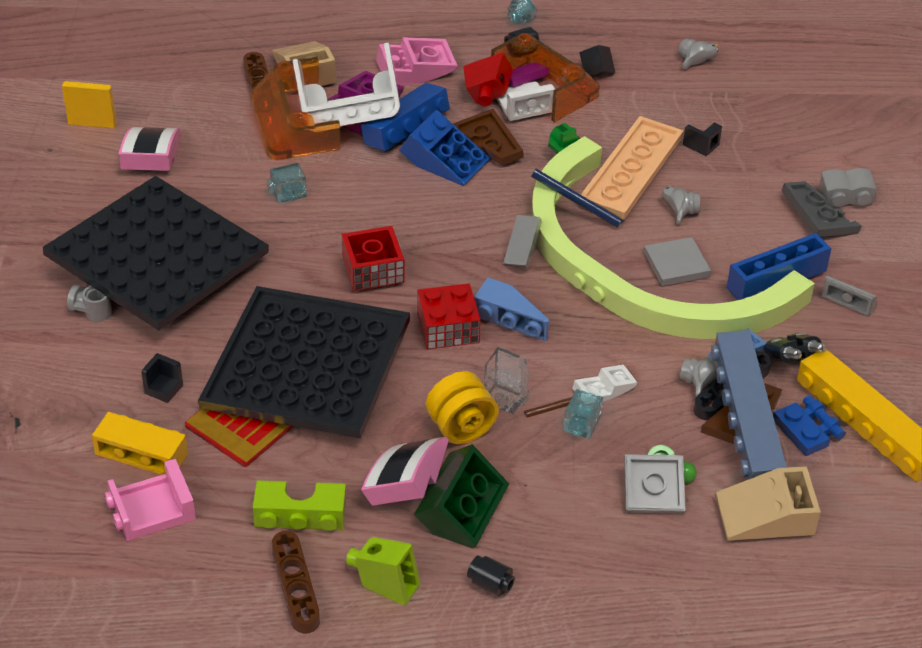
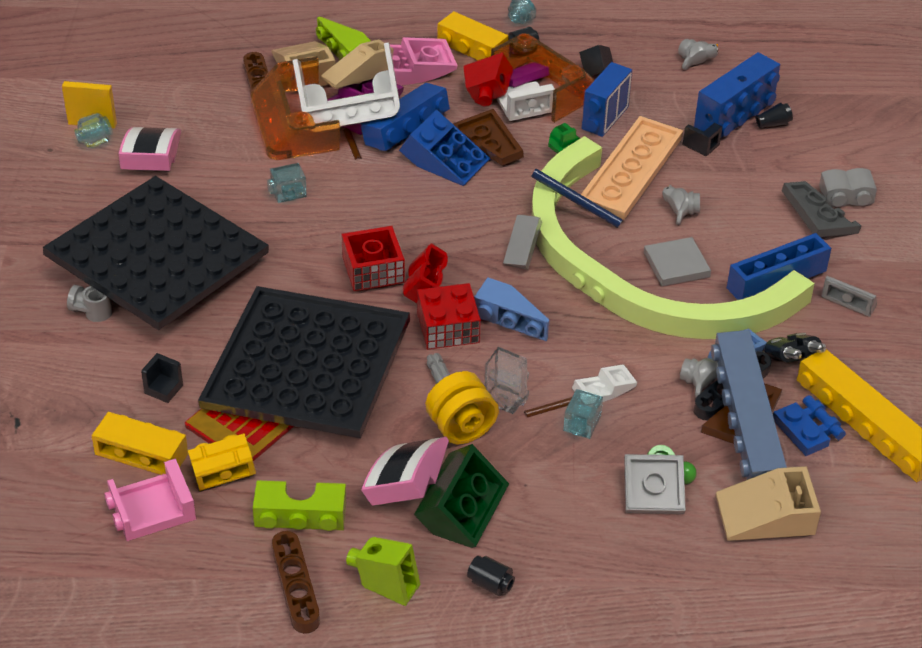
(93, 130): none -> clear light blue head
(221, 461): none -> yellow brick
(339, 38): none -> lime slope
(352, 143): none -> reddish brown piece
(358, 65): none -> tan slope
(425, 271): none -> red brick
(437, 367): none -> light grey axle
(469, 36): none -> yellow brick
(606, 99): none -> blue brick
(736, 101): none -> blue brick
(775, 116): none -> black cone

